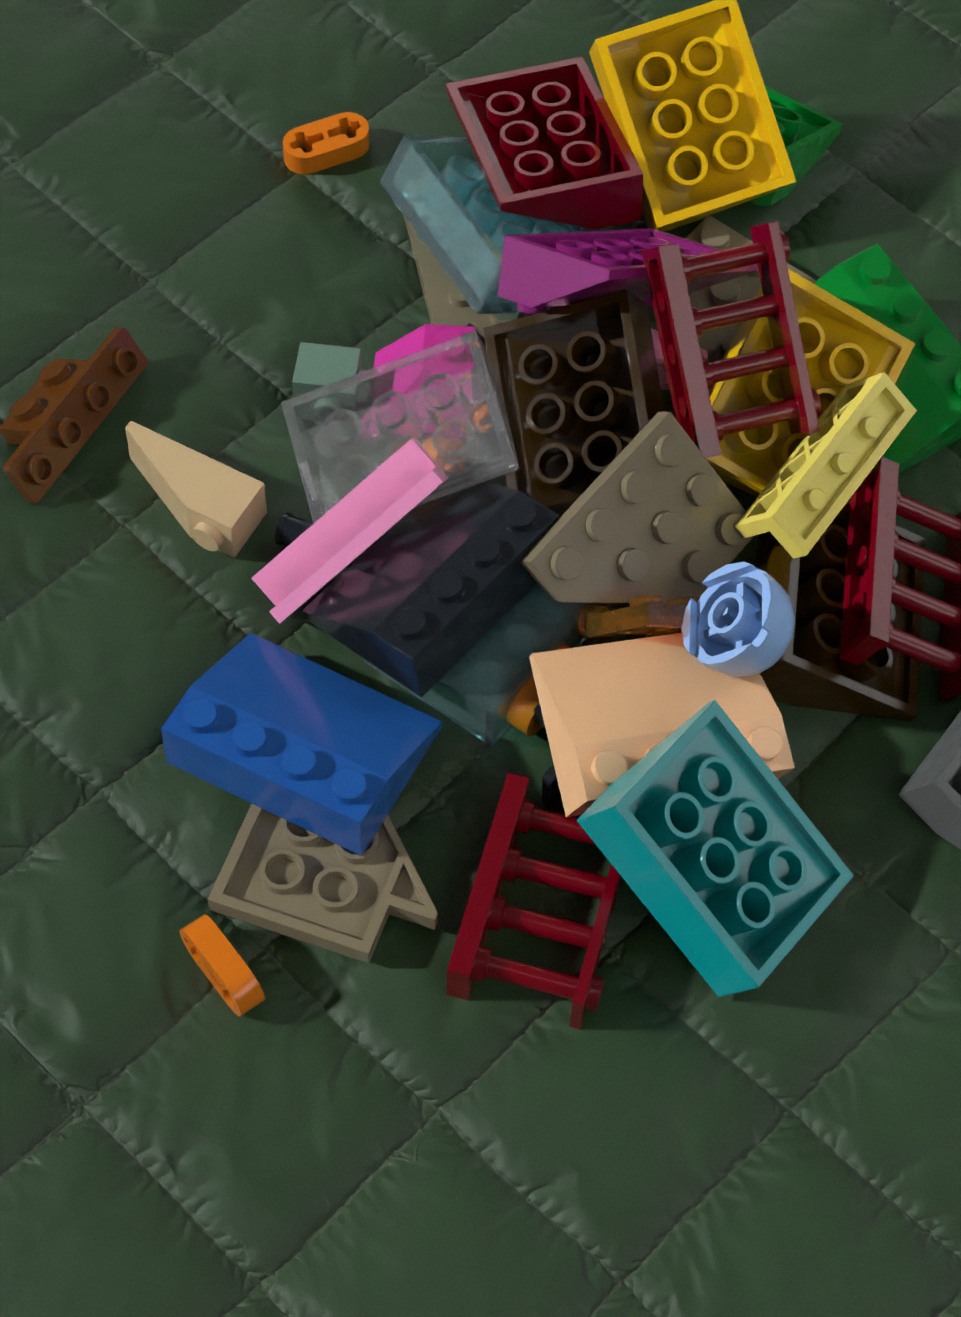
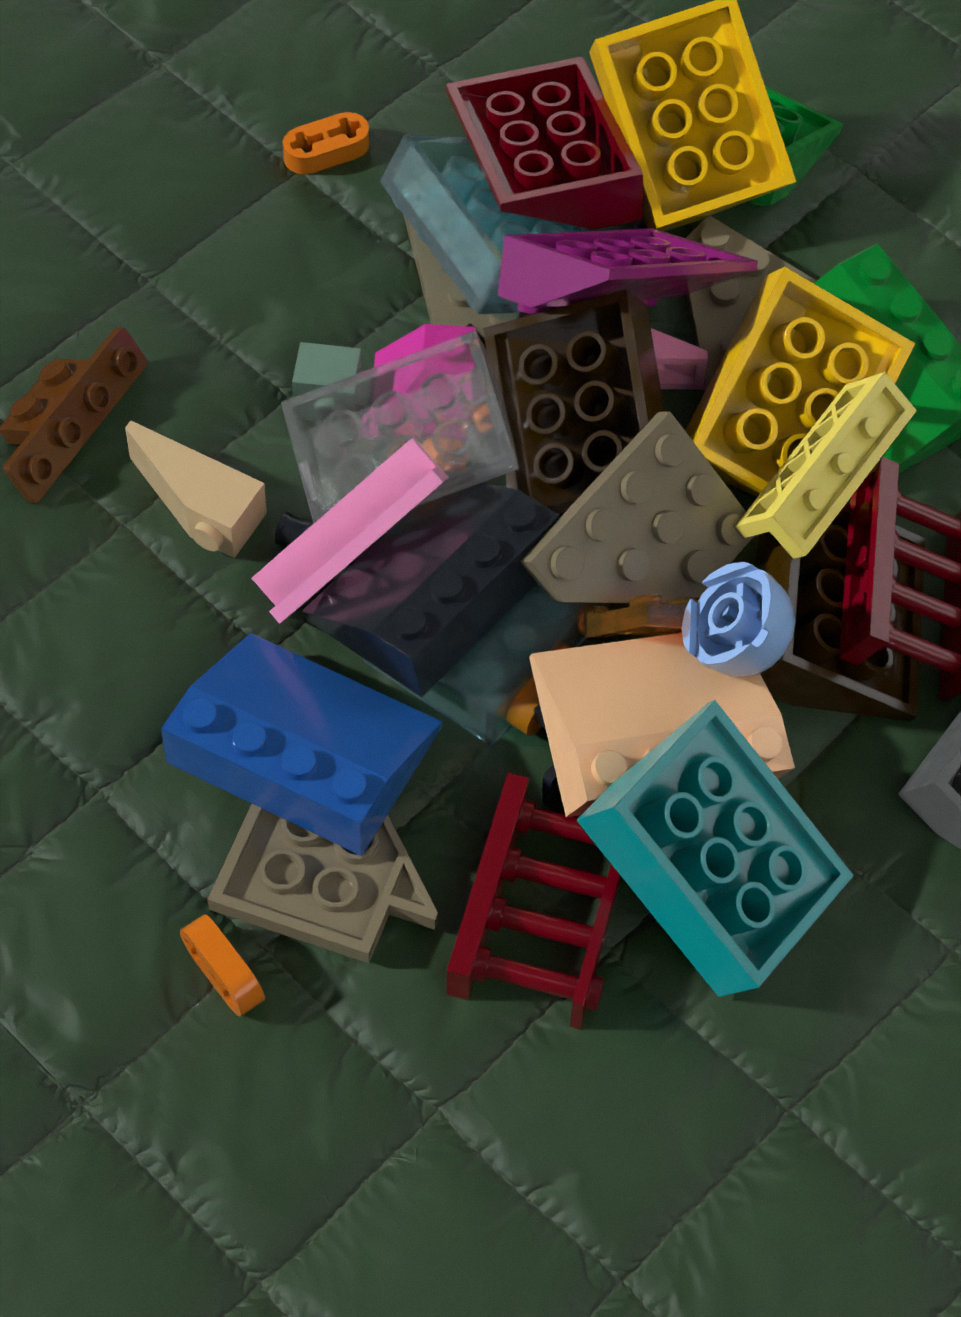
(683, 324): dark red fence -> none

